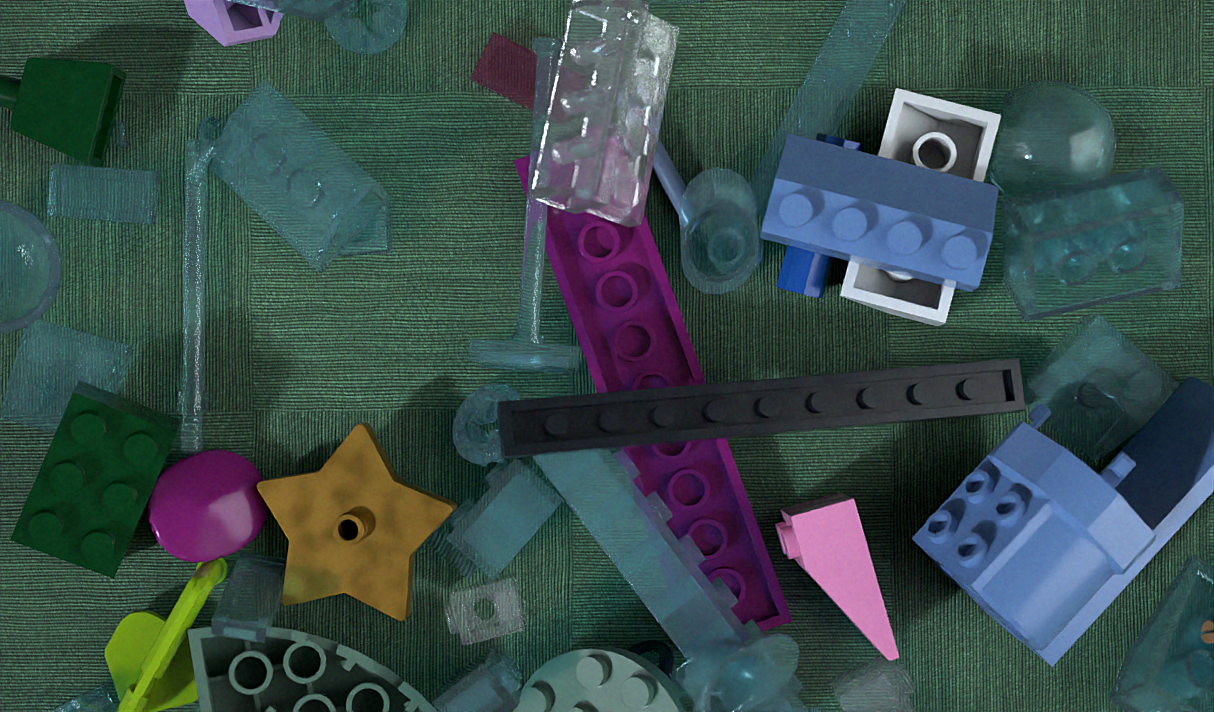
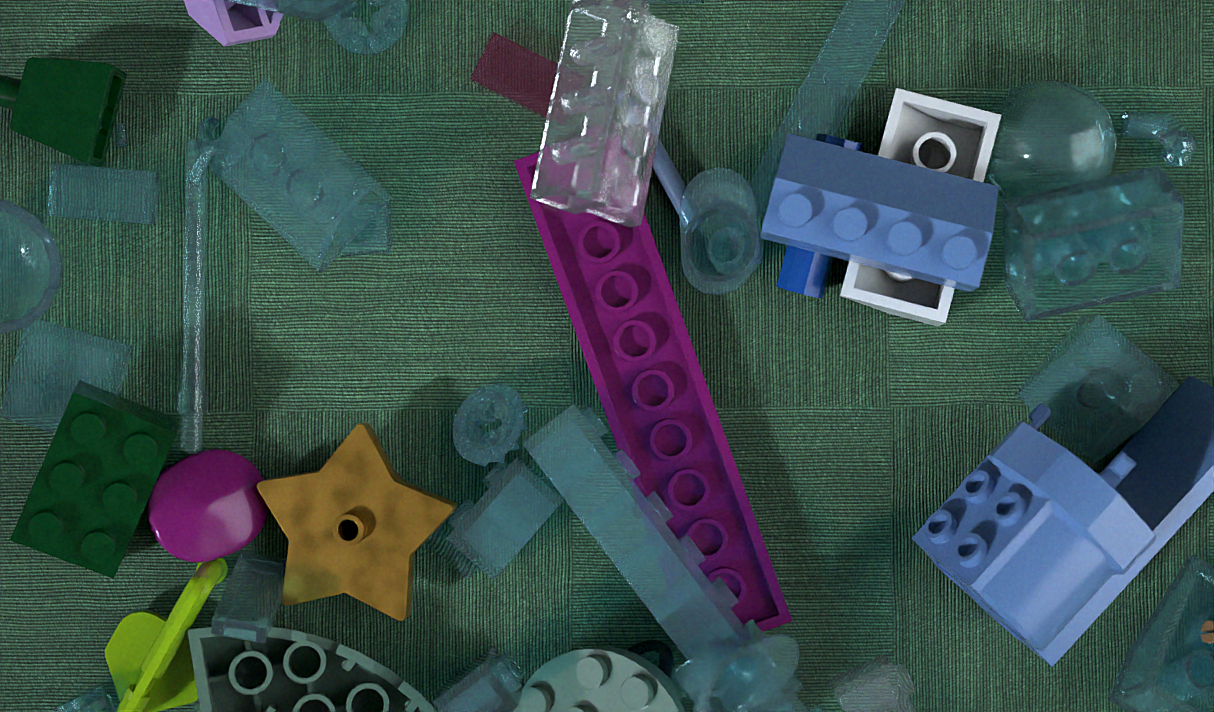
(508, 614): clear brick -> none
(526, 347): clear light blue tile -> none
(758, 407): black plate -> none
(833, 551): bright pink slope -> none
(1166, 129): none -> clear light blue arm

